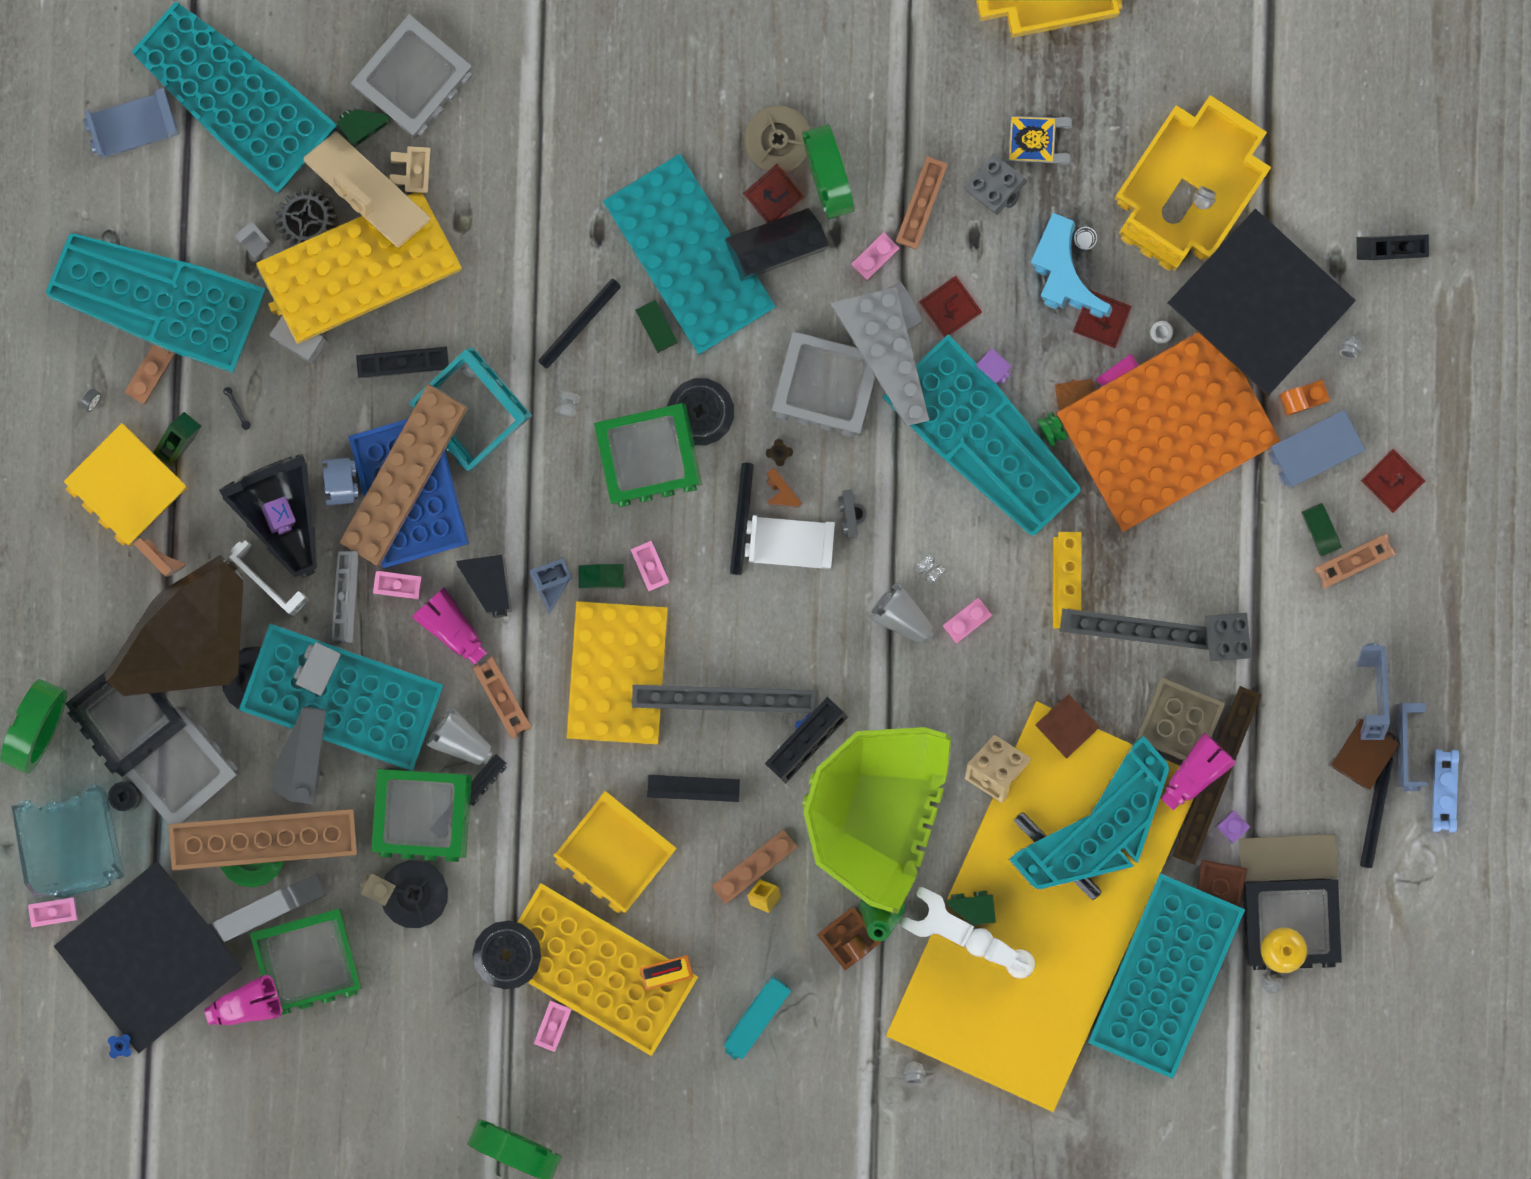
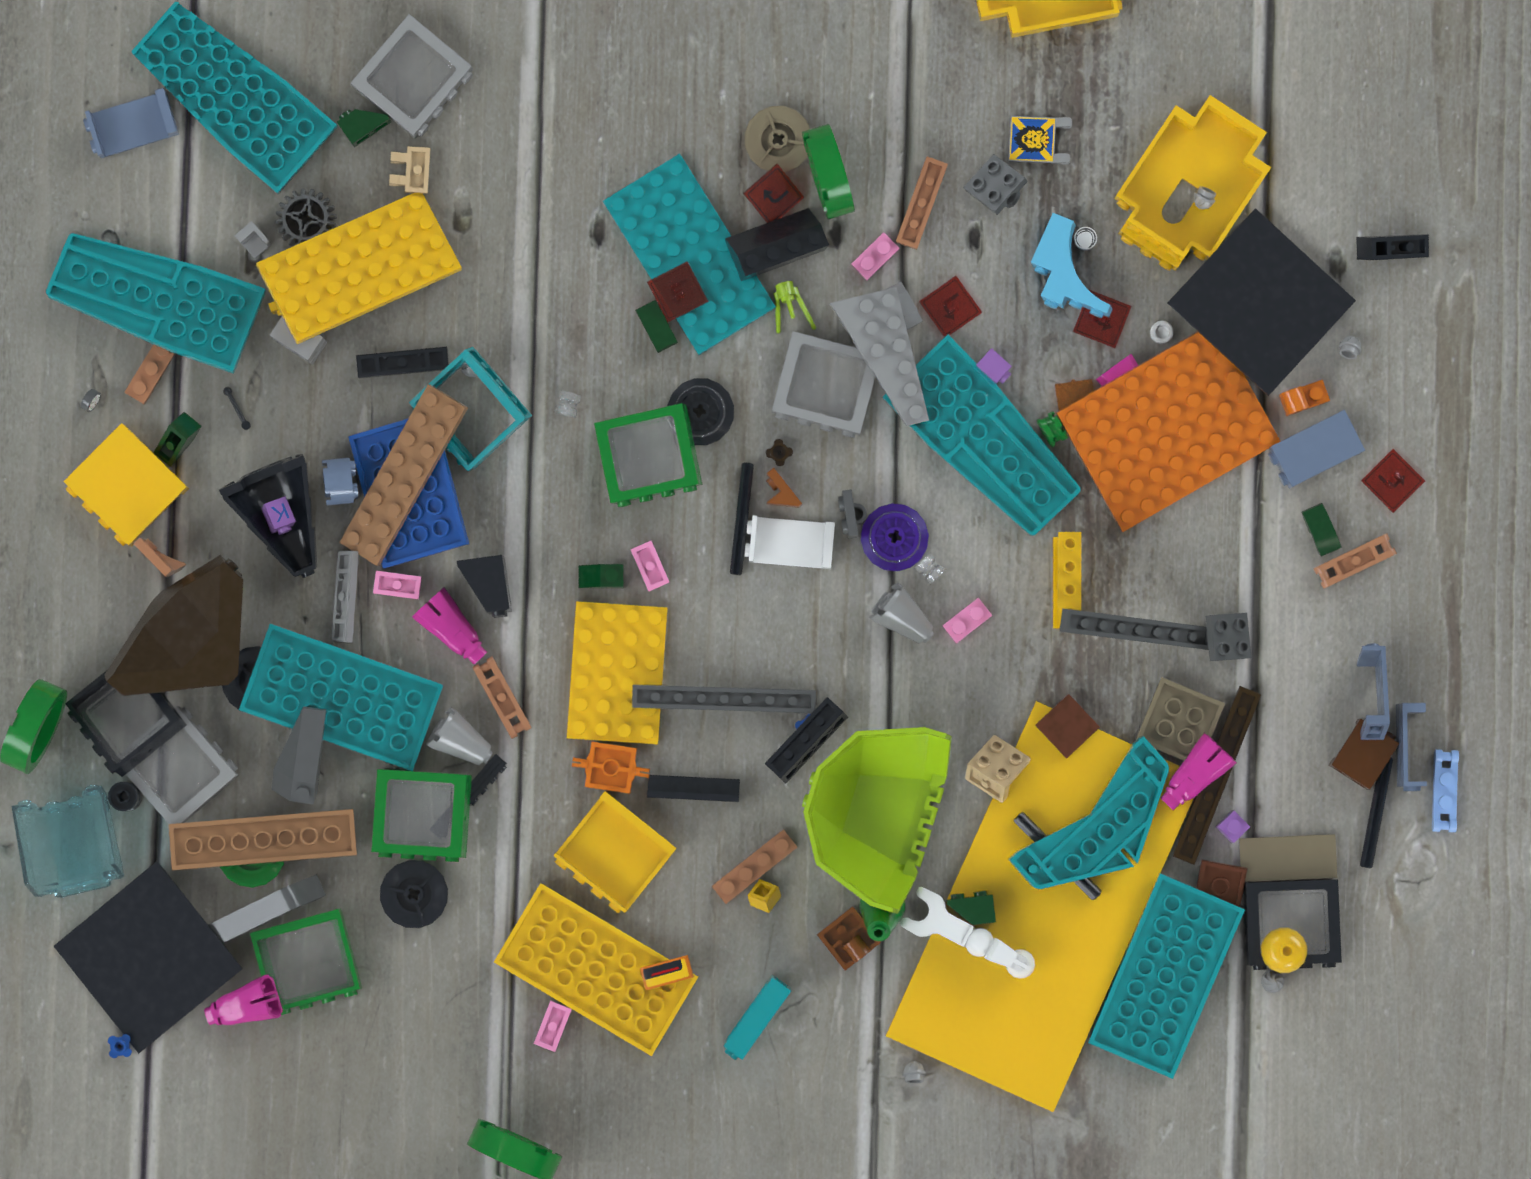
(53, 912): bright pink plate -> none
(293, 606): white panel -> none
(317, 669): light grey brick -> none
(366, 189): tan bracket -> none
(377, 888): dark tan bracket -> none
(514, 938): black piece -> none
(551, 581): sand blue slope -> none
(579, 323): black axle -> none
(611, 767): none -> orange plate
(677, 291): none -> clear red piece
(786, 293): none -> lime plant
(902, 553): none -> dark purple piece

